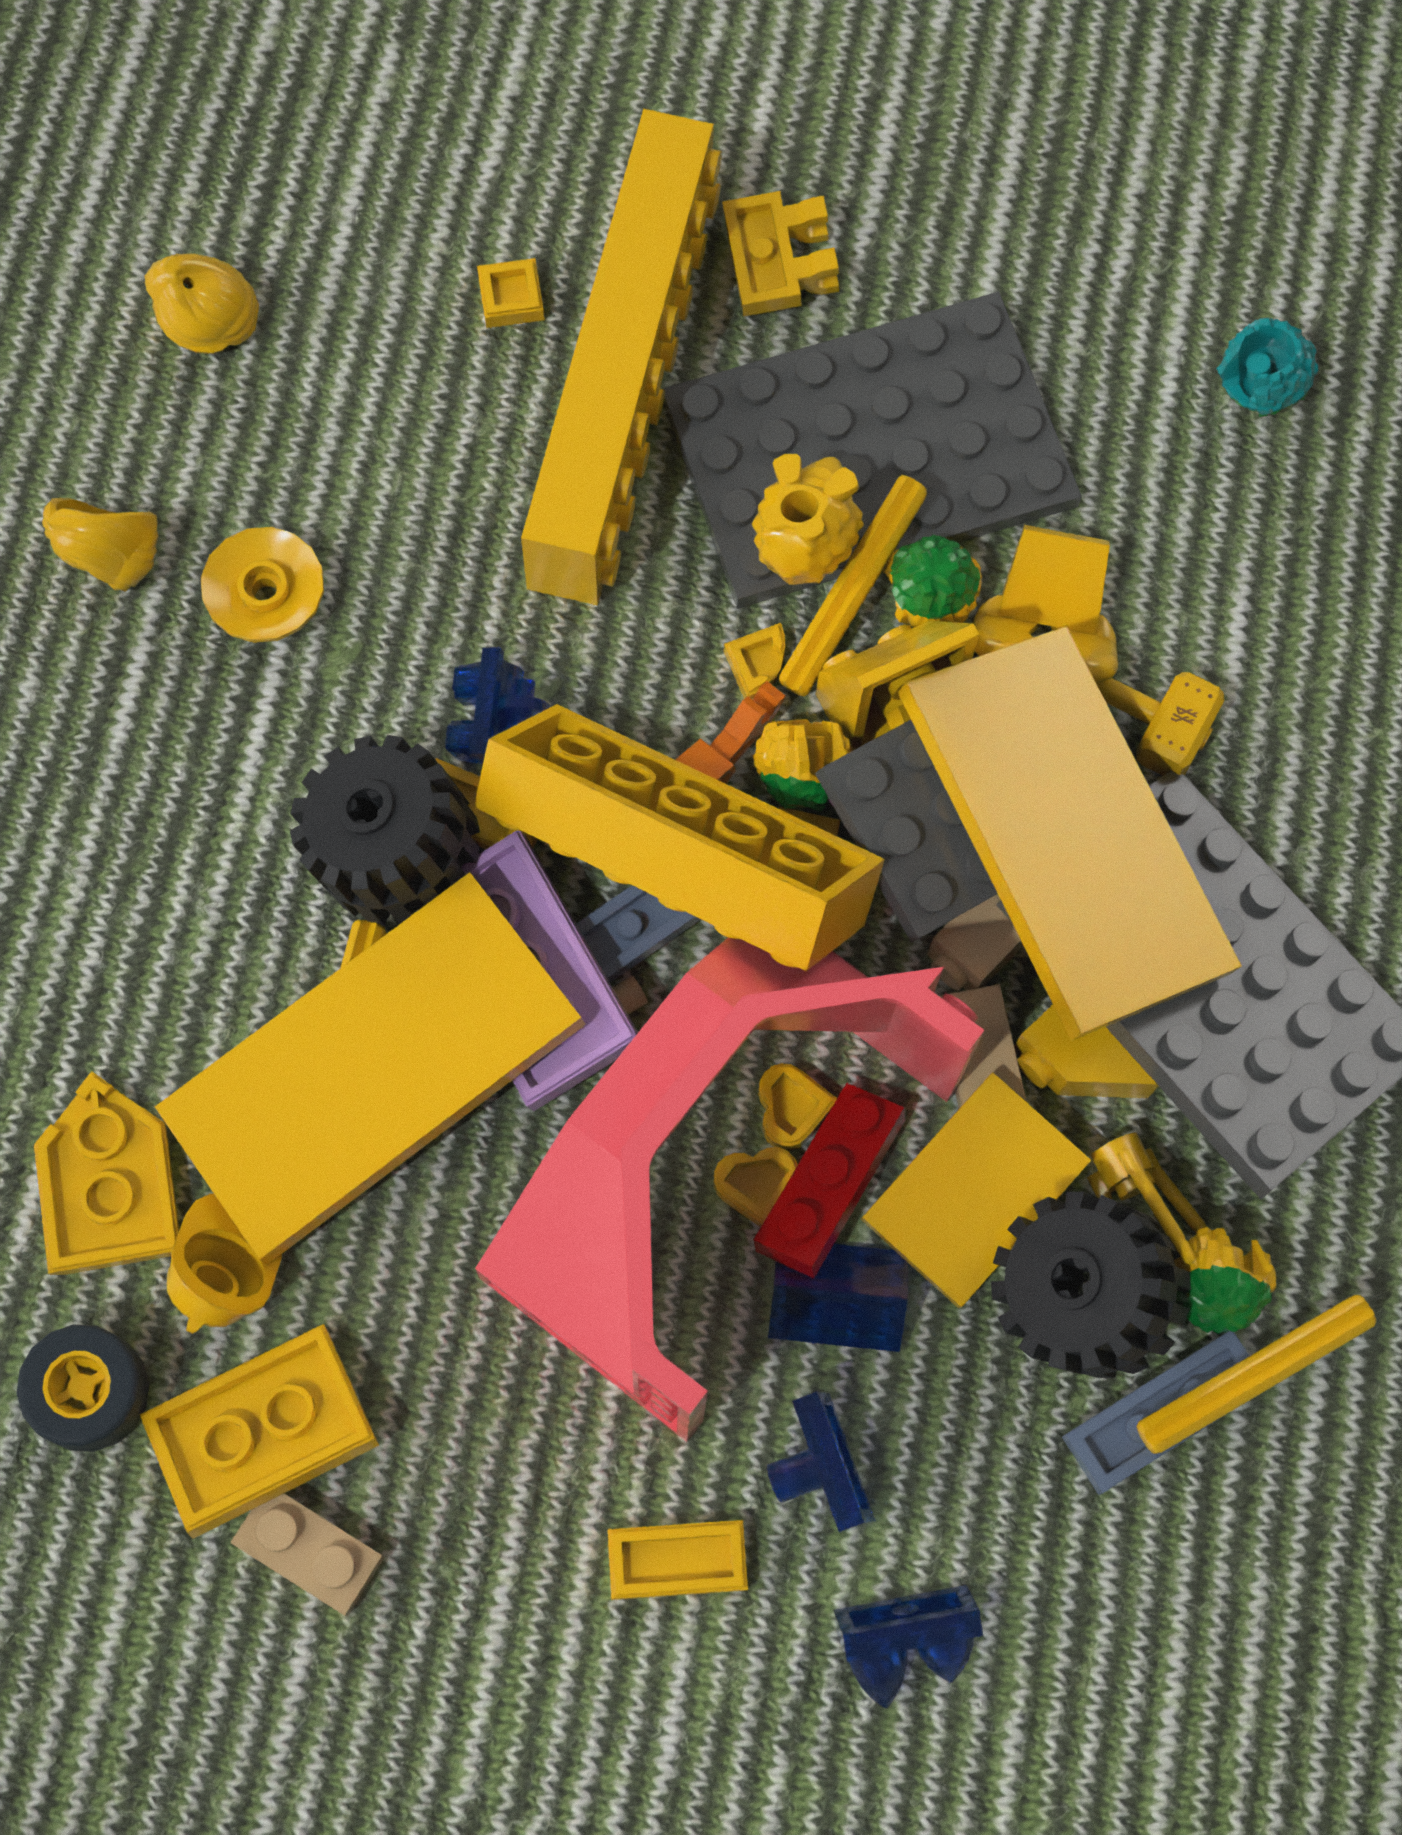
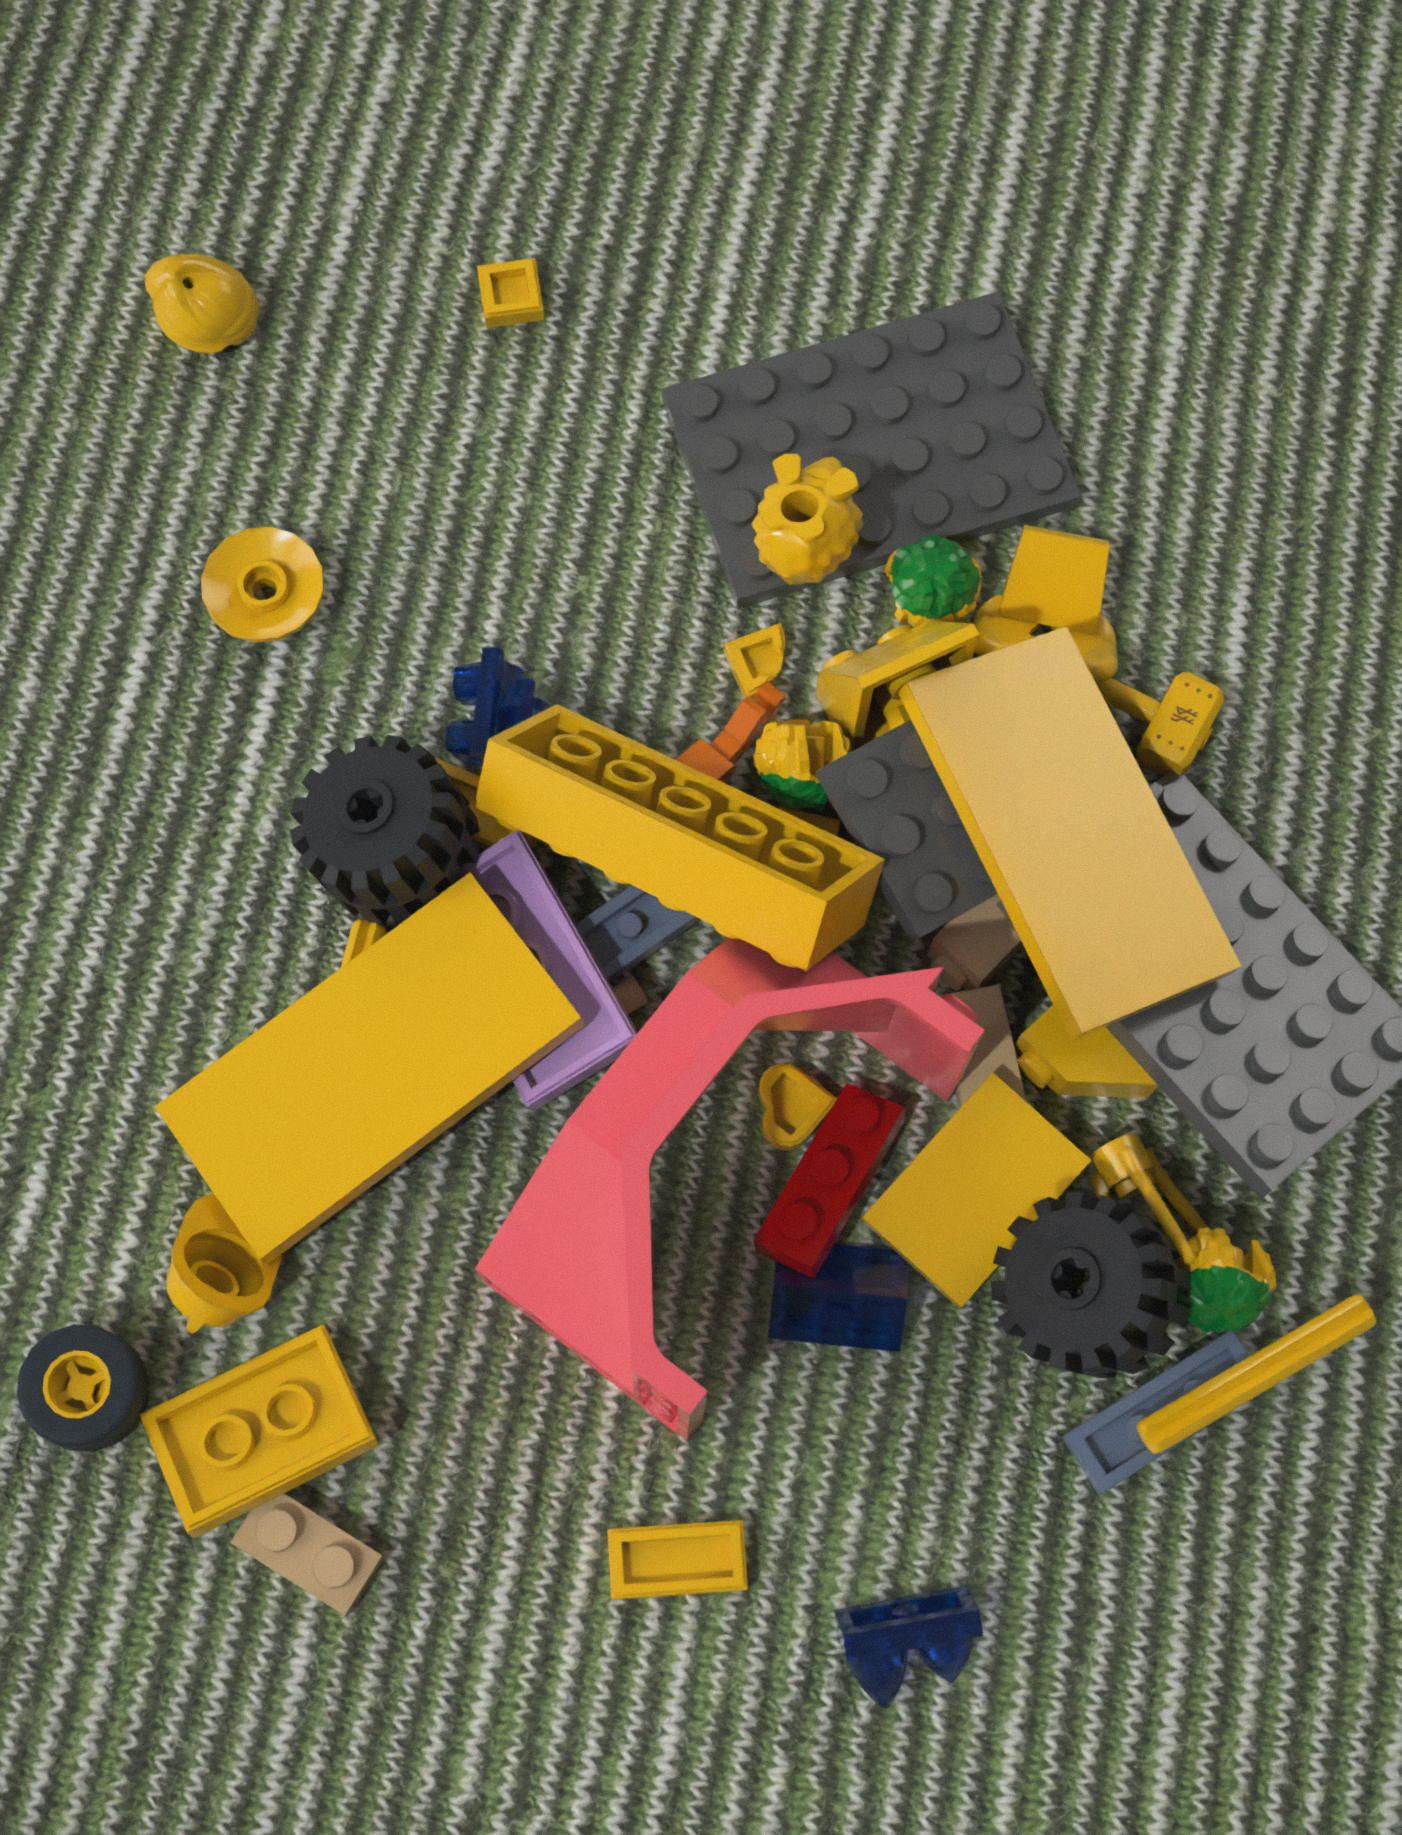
(102, 542): yellow hair -> none
(105, 1183): yellow tile -> none
(621, 359): yellow brick -> none
(755, 1182): yellow tile -> none
(763, 256): yellow plate -> none
(824, 1465): clear blue tile -> none
(853, 585): yellow axle -> none
(1268, 366): teal piece -> none

